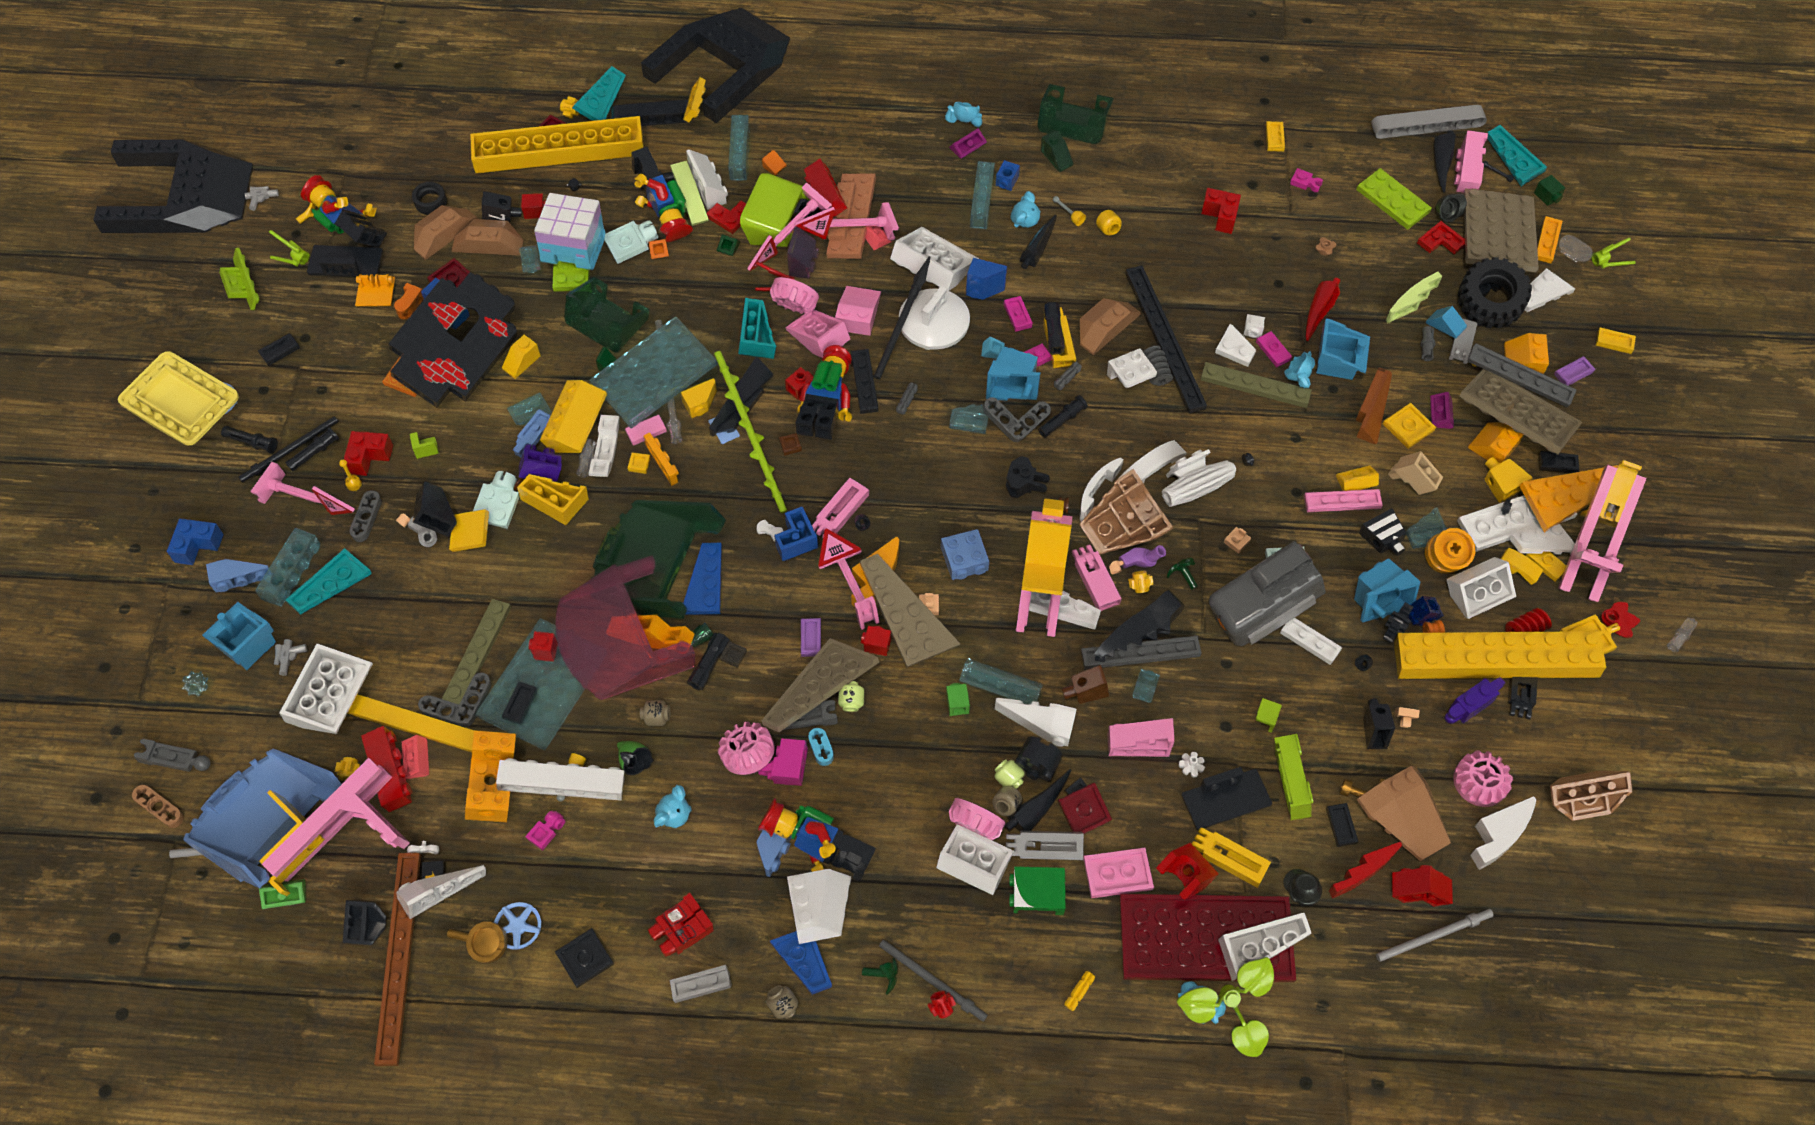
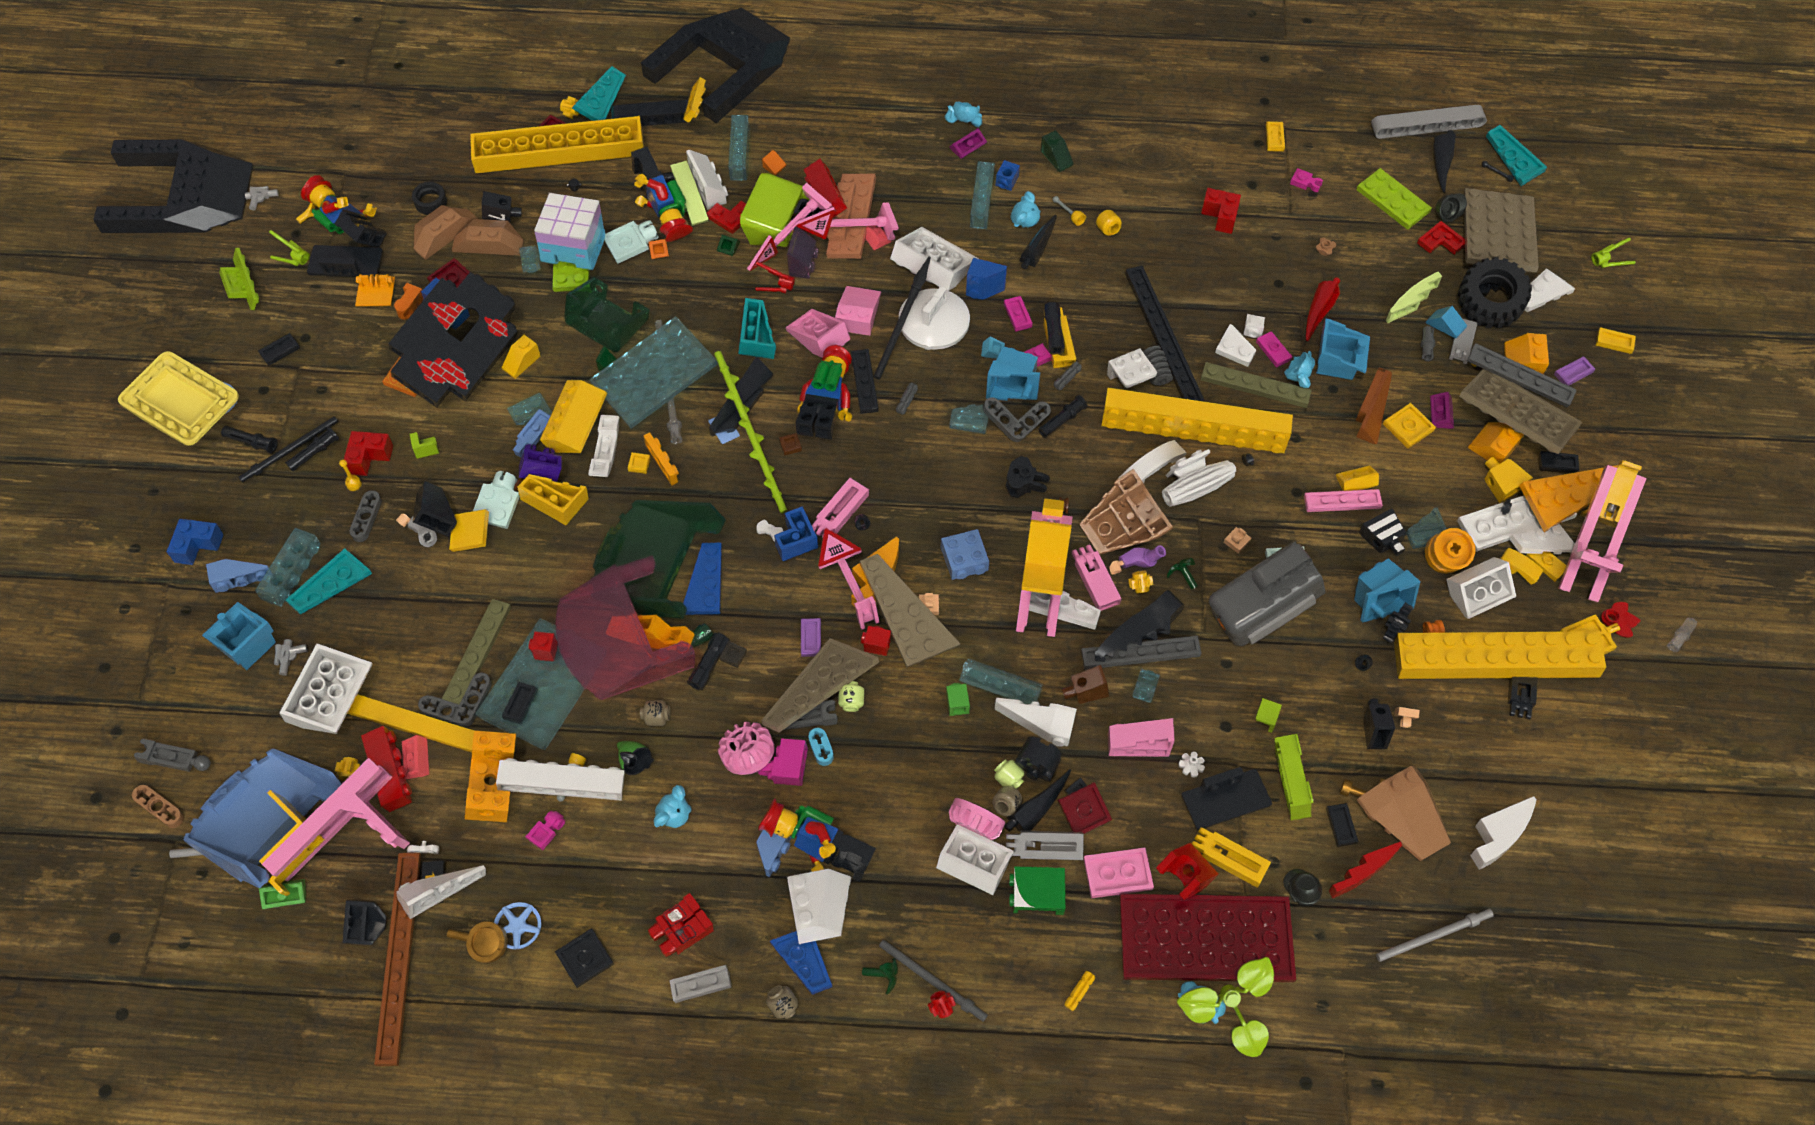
(194, 689): clear light blue gear -> none
(271, 482): bright pink piece -> none
(532, 205): red brick -> none
(585, 458): clear pin -> none
(653, 425): bright pink tile -> none
(699, 398): yellow slope -> none
(794, 295): bright pink gear -> none
(796, 381): red brick -> none
(1073, 120): clear green windscreen -> none
(1104, 323): medium nougat wedge -> none
(1107, 472): white slope -> none
(1197, 420): none -> yellow brick
(1262, 941): white wedge -> none
(1311, 640): white plate -> none
(1417, 472): tan hinge -> none
(1422, 884): red brick -> none
(1425, 610): clear blue brick -> none
(1469, 163): bright pink wedge -> none
(1474, 700): dark purple hinge -> none
(1482, 784): bright pink gear -> none
(1532, 621): red piece -> none
(1548, 239): light orange plate -> none
(1549, 190): dark green brick -> none
(1575, 249): clear bracket -> none
(1590, 793): medium nougat wedge -> none

